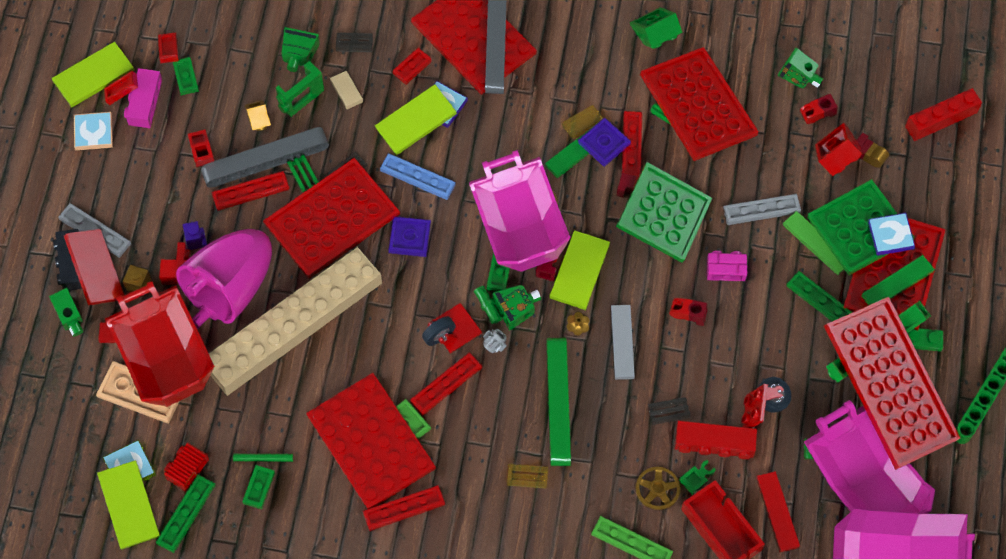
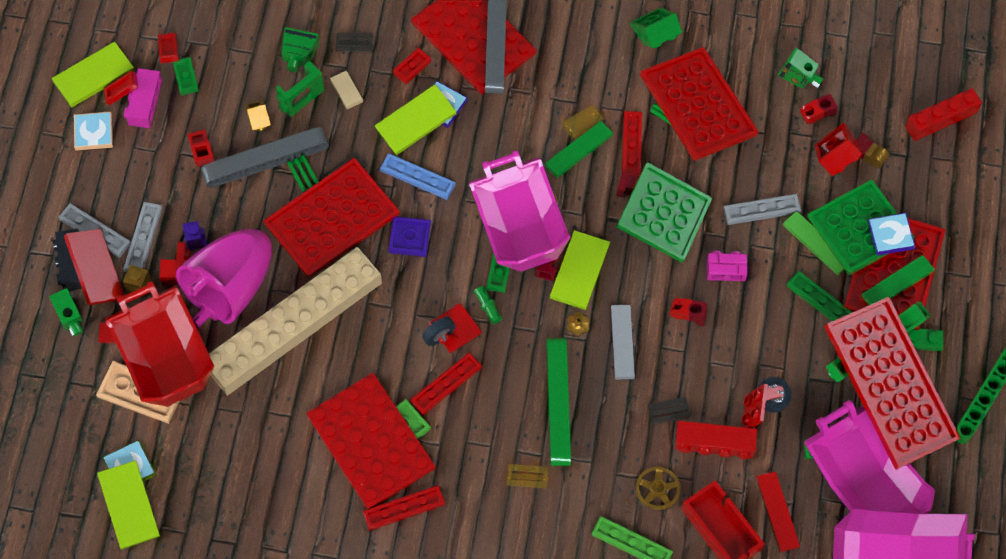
(143, 235): none -> light grey tile
(185, 466): red brick -> none
(185, 513): green tile -> none
(250, 190): red tile -> none
(258, 487): green plate -> none
(263, 457): green bar -> none
(494, 340): light grey gear -> none
(515, 305): green torso -> none
(604, 142): dark purple tile -> none
(695, 478): green plate -> none

